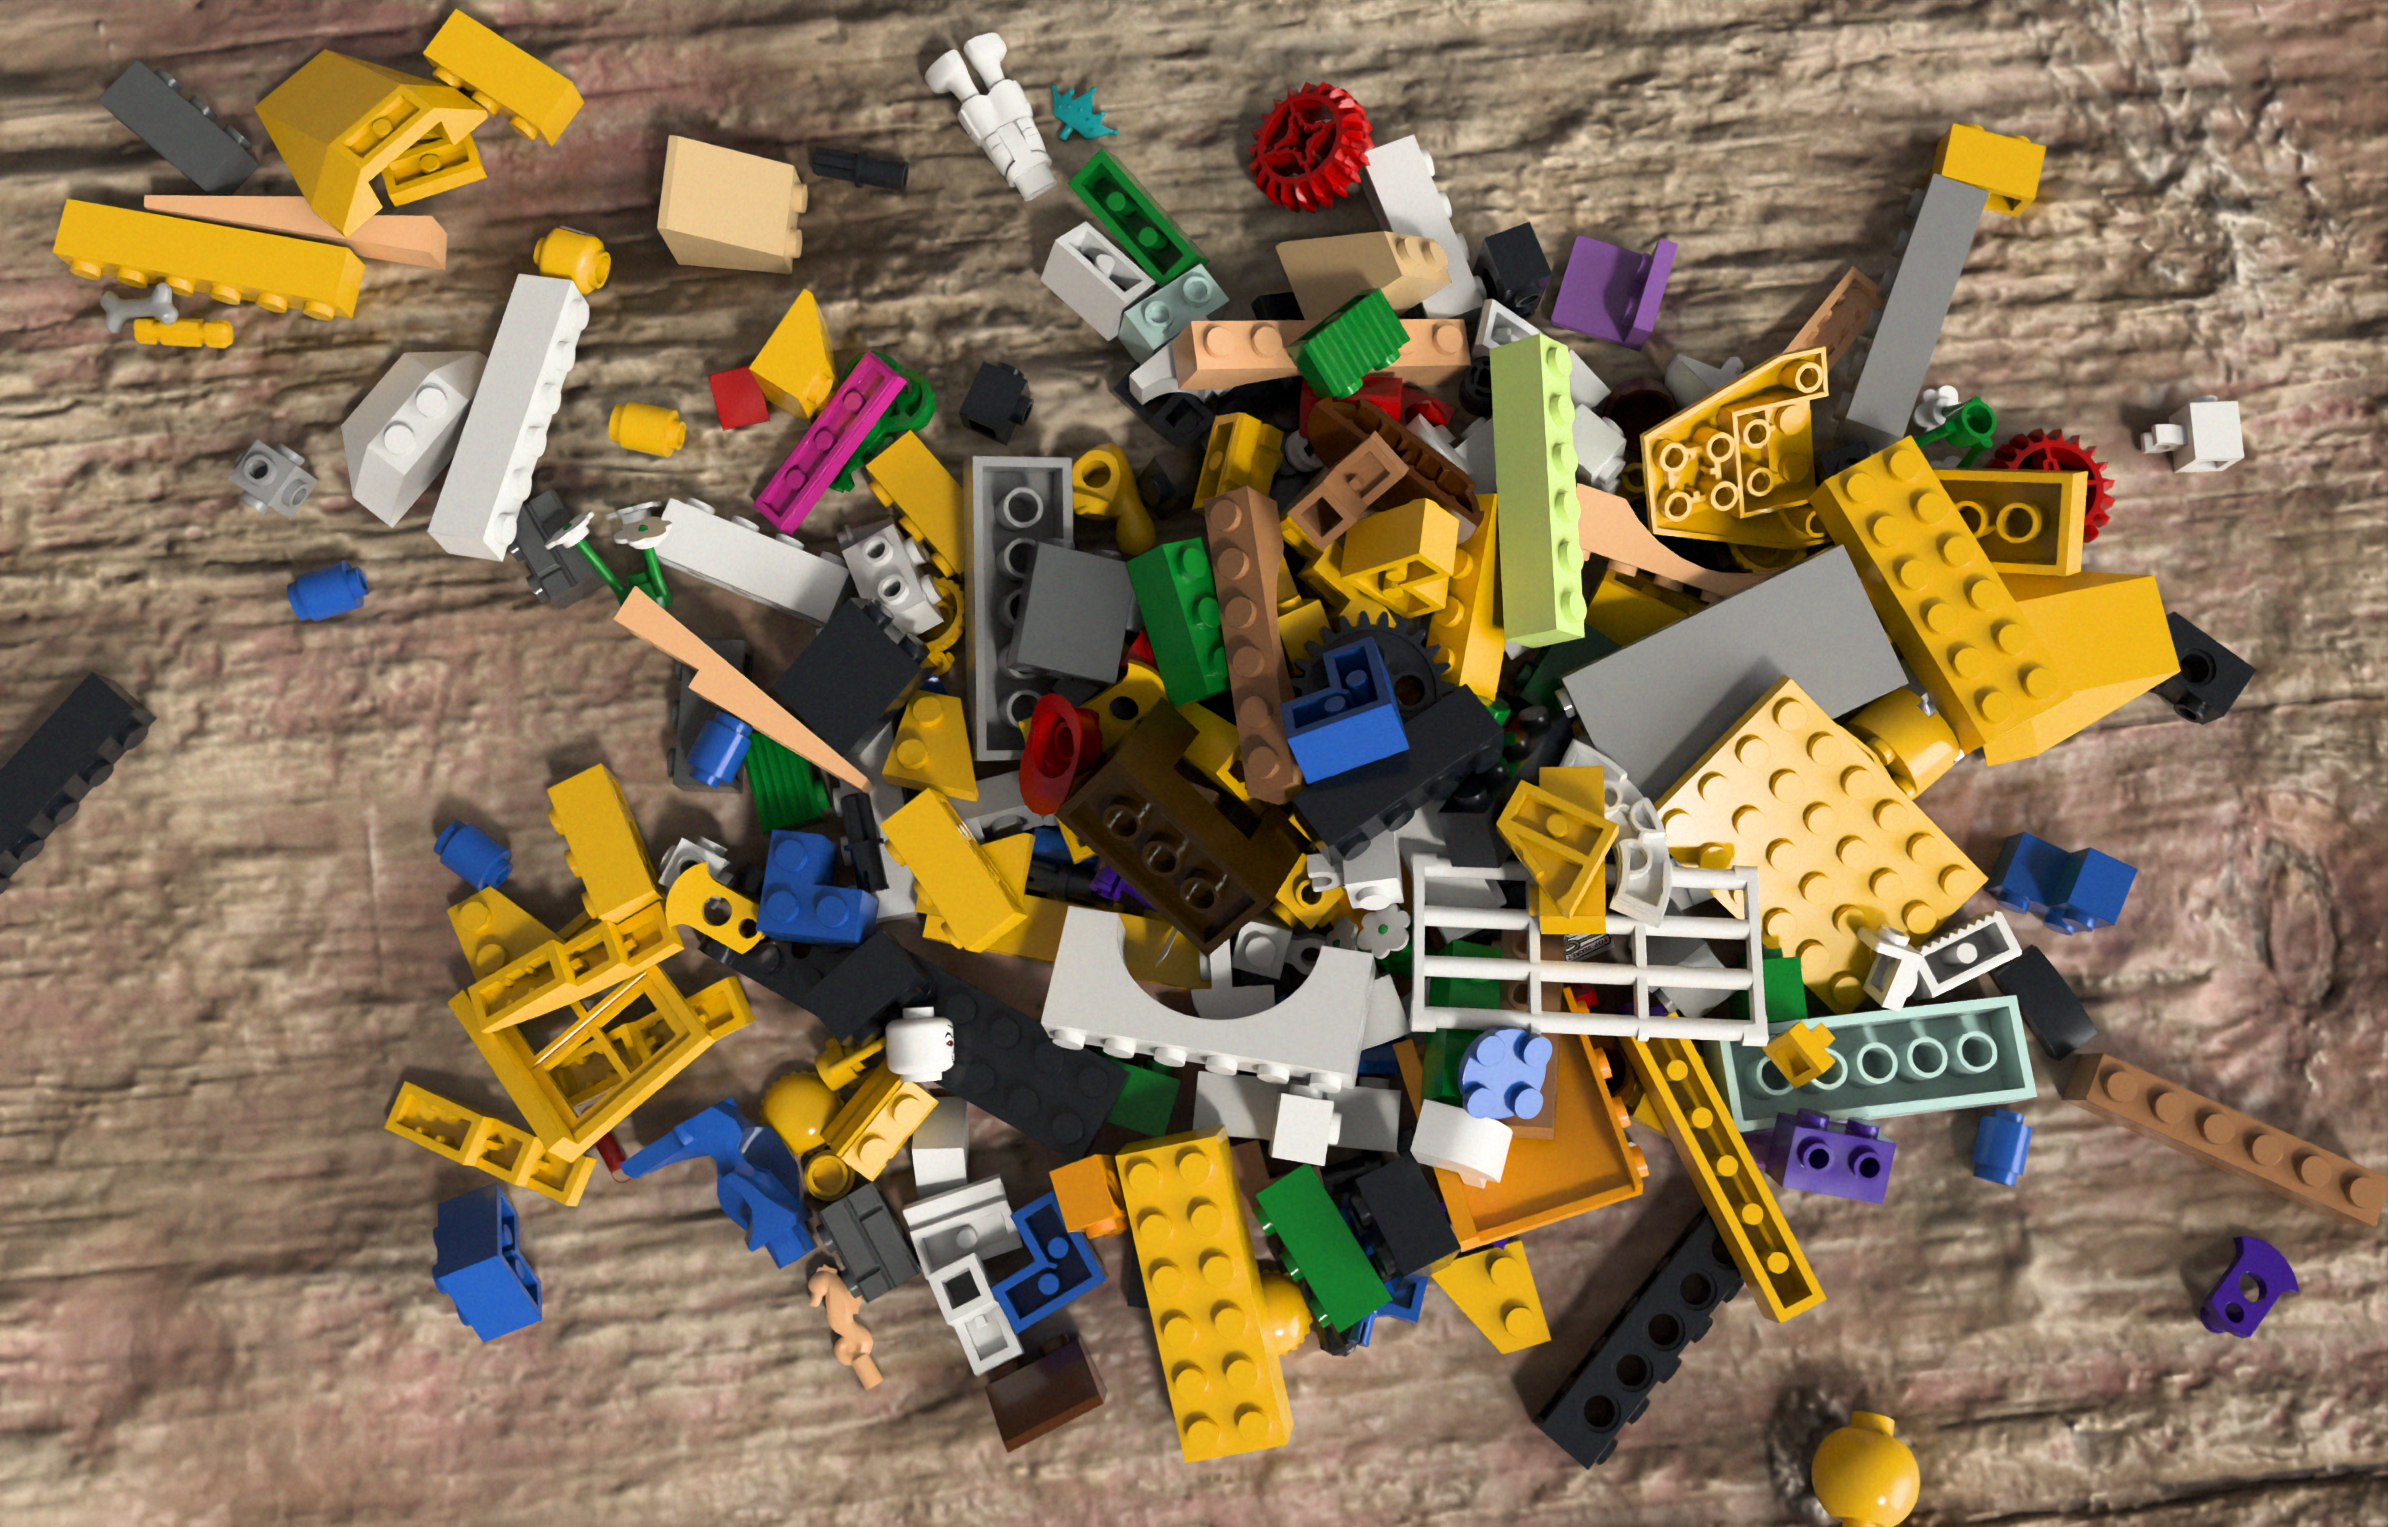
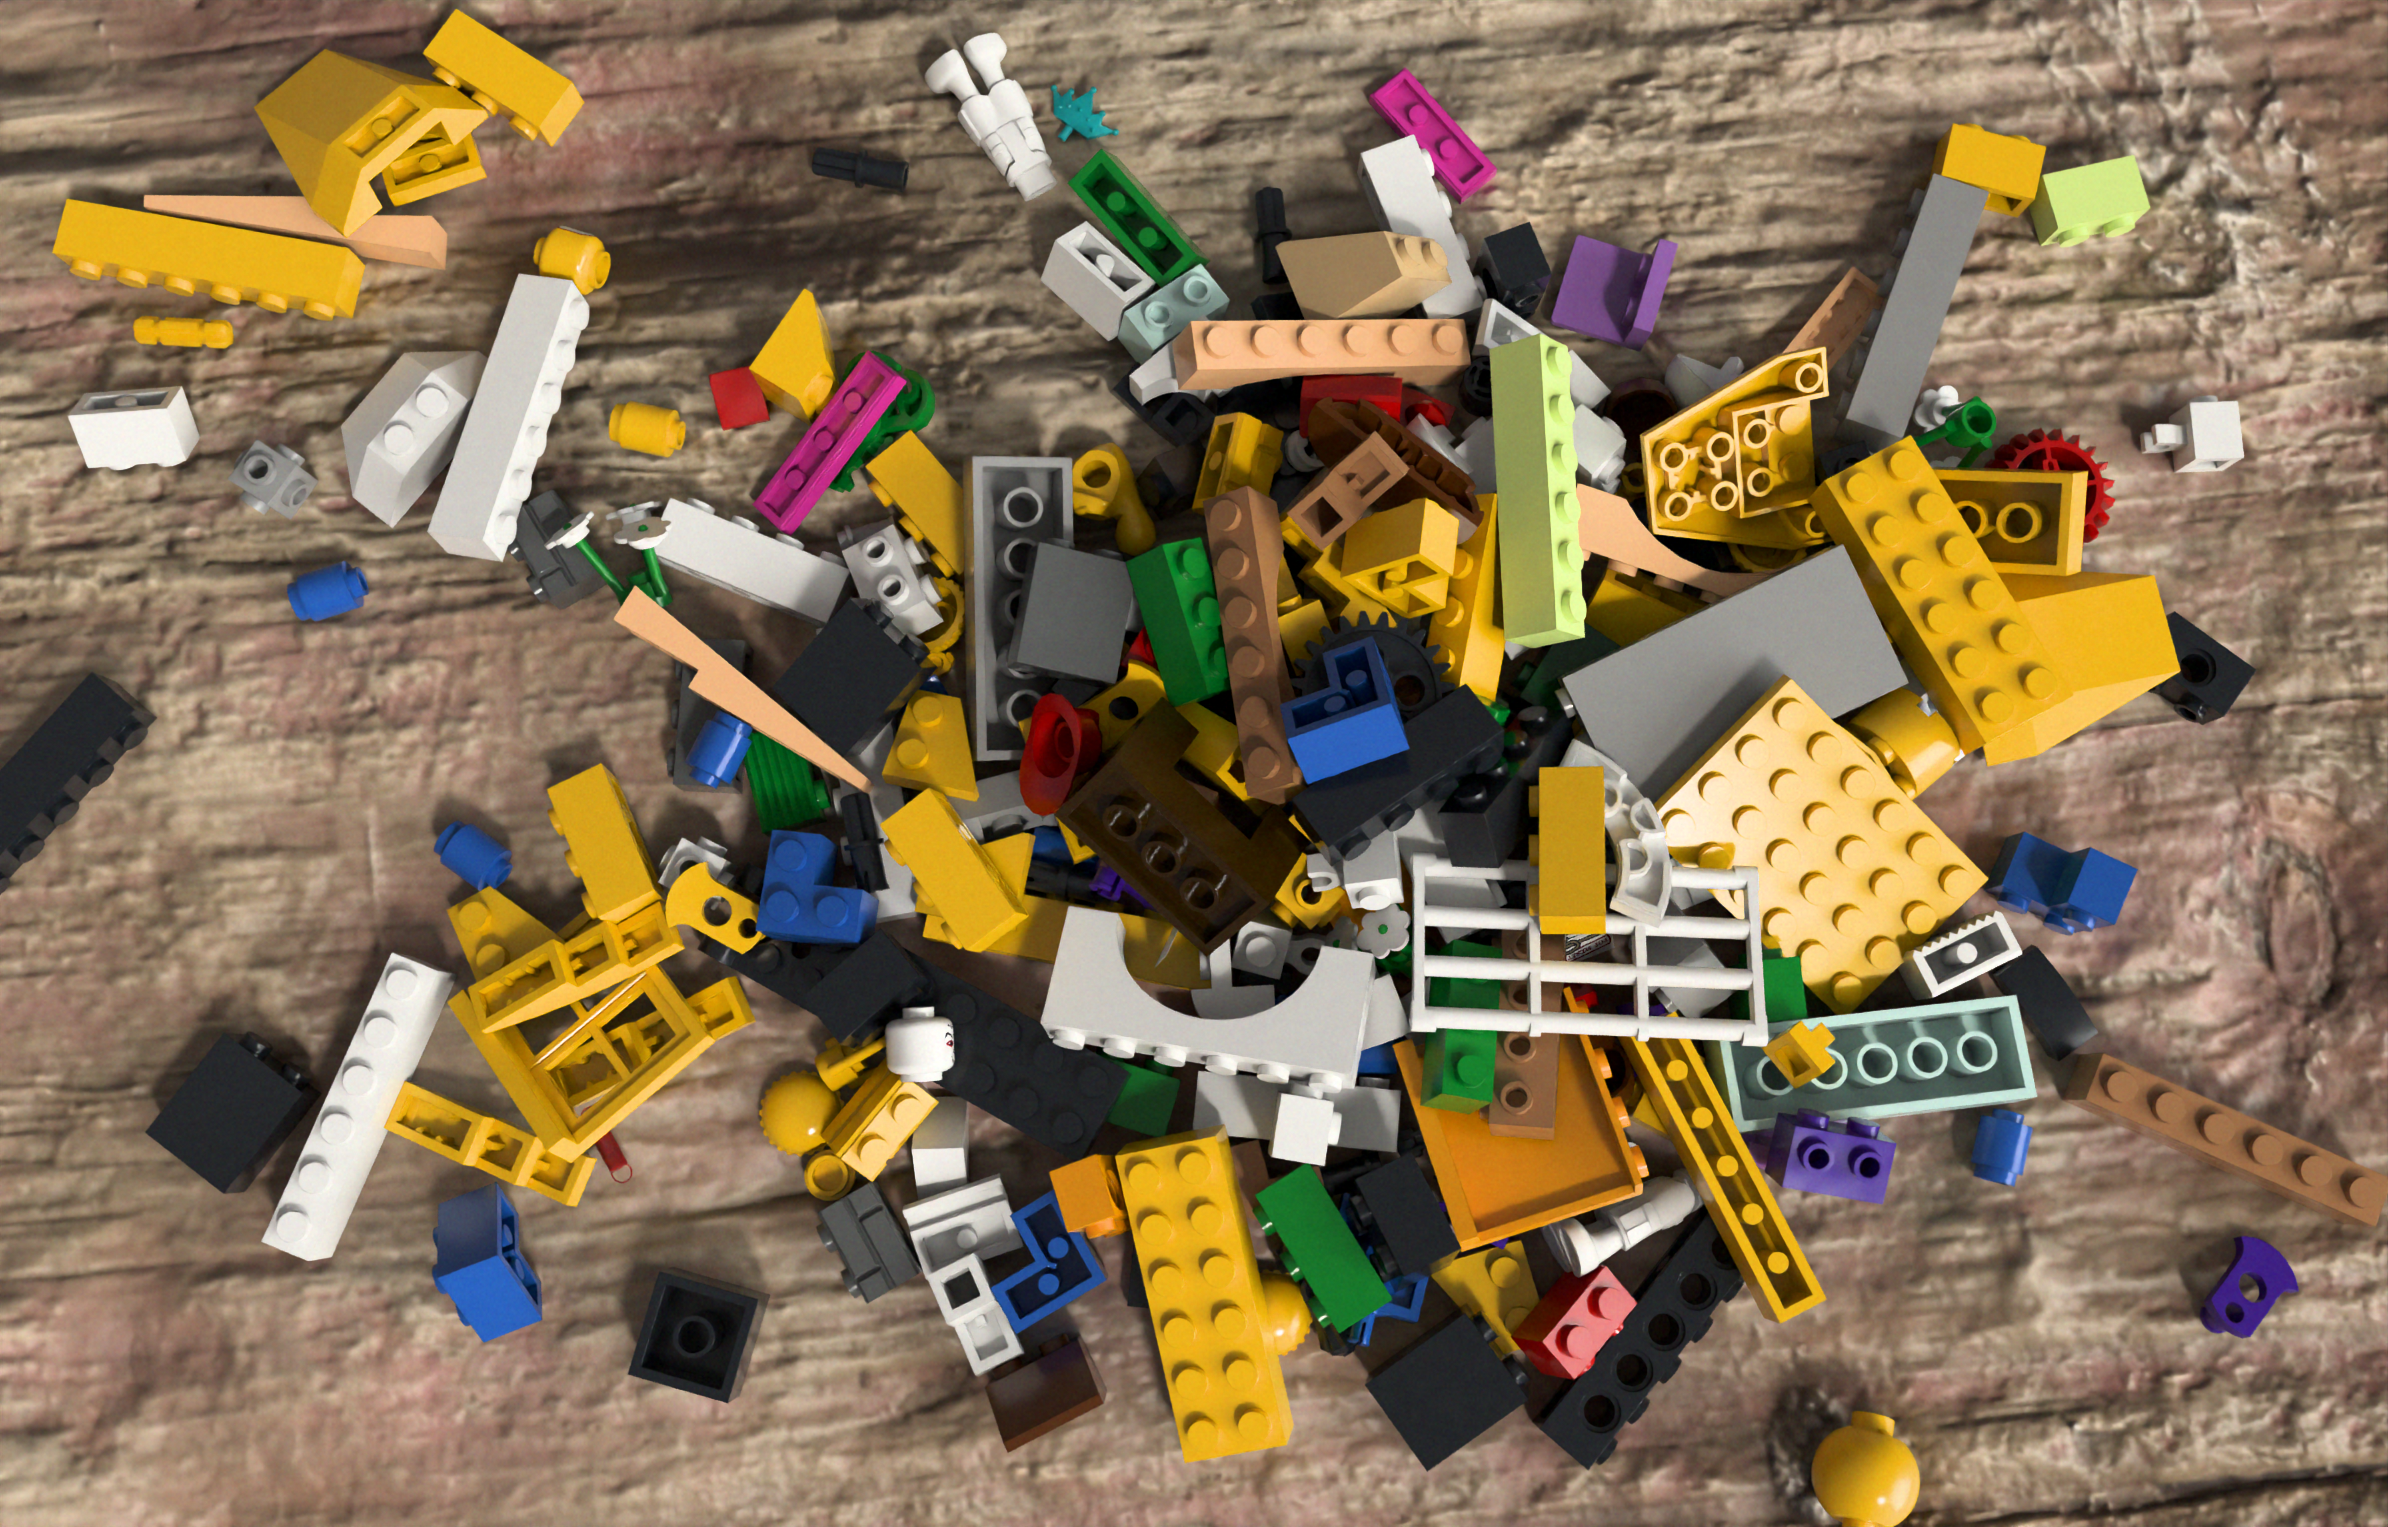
(134, 427): none -> white brick
(157, 304): light grey piece -> none
(180, 129): dark grey brick -> none
(234, 1111): none -> black brick
(357, 1108): none -> white brick
(699, 1334): none -> black brick
(730, 208): tan slope -> none
(755, 1176): blue hips -> none
(856, 1342): light nougat animal -> none
(997, 402): black brick -> none
(1271, 232): none -> black axle
(1324, 151): red gear -> none
(1349, 344): green brick -> none
(1412, 110): none -> dark pink tile
(1449, 1385): none -> black brick
(1460, 1143): white brick -> none
(1504, 1073): piece -> none
(1556, 842): yellow wing -> none
(1574, 1322): none -> red brick
(1623, 1223): none -> white piece
(1894, 968): white bracket -> none
(2088, 202): none -> yellowish green brick

